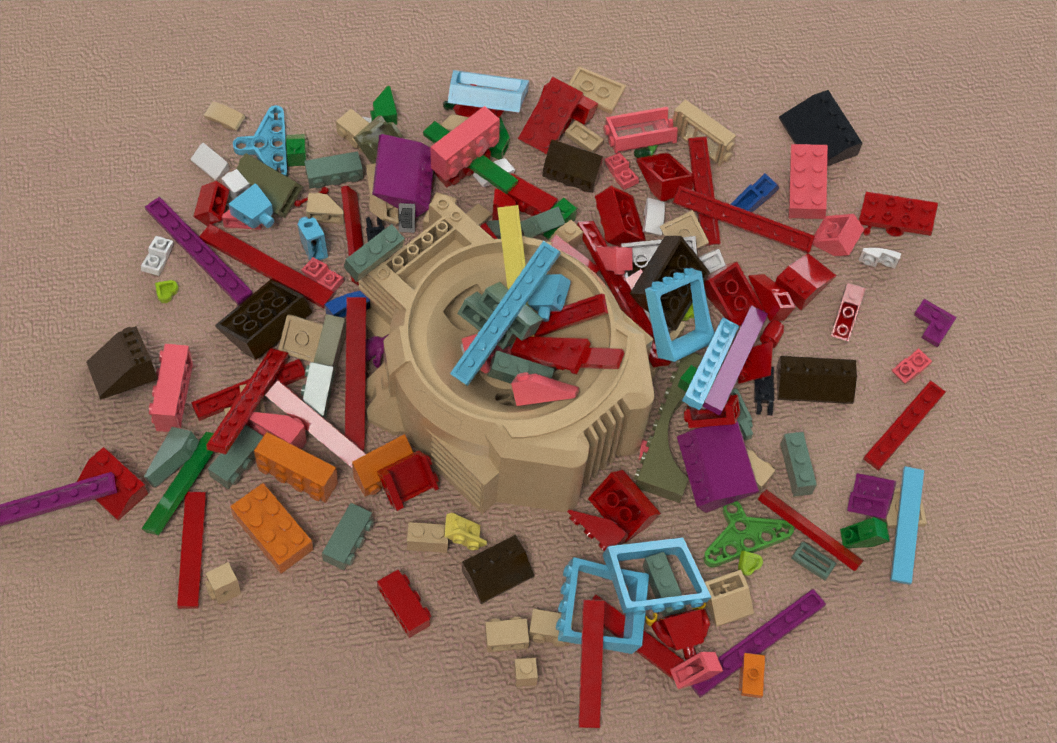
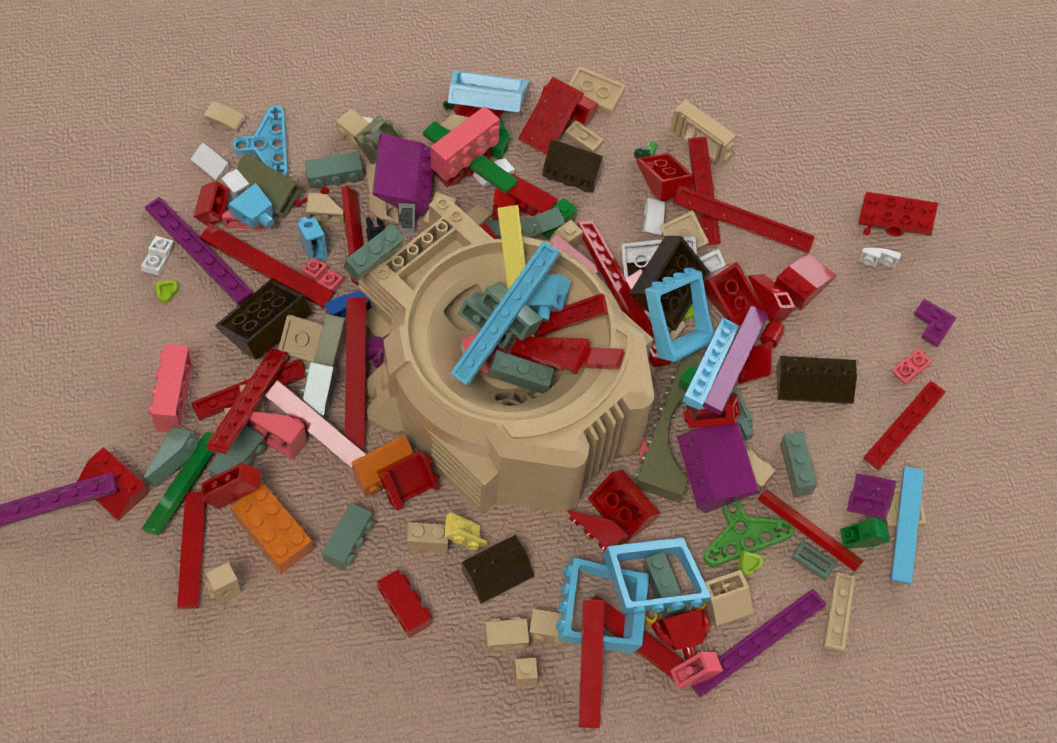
(121, 364): dark brown slope -> none
(230, 485): none -> red brick
(296, 150): green slope -> none
(296, 467): orange brick -> none
(385, 106): green slope -> none
(539, 389): coral slope -> none
(616, 258): coral slope -> none
(619, 217): red slope -> none
(620, 171): coral slope -> none
(640, 129): coral door -> none
(752, 675): orange brick -> none
(756, 194): blue slope -> none
(764, 393): black hinge -> none
(808, 181): coral brick -> none
(822, 122): black slope -> none
(838, 234): coral slope -> none
(839, 612): none -> tan tile
(847, 311): slope -> none

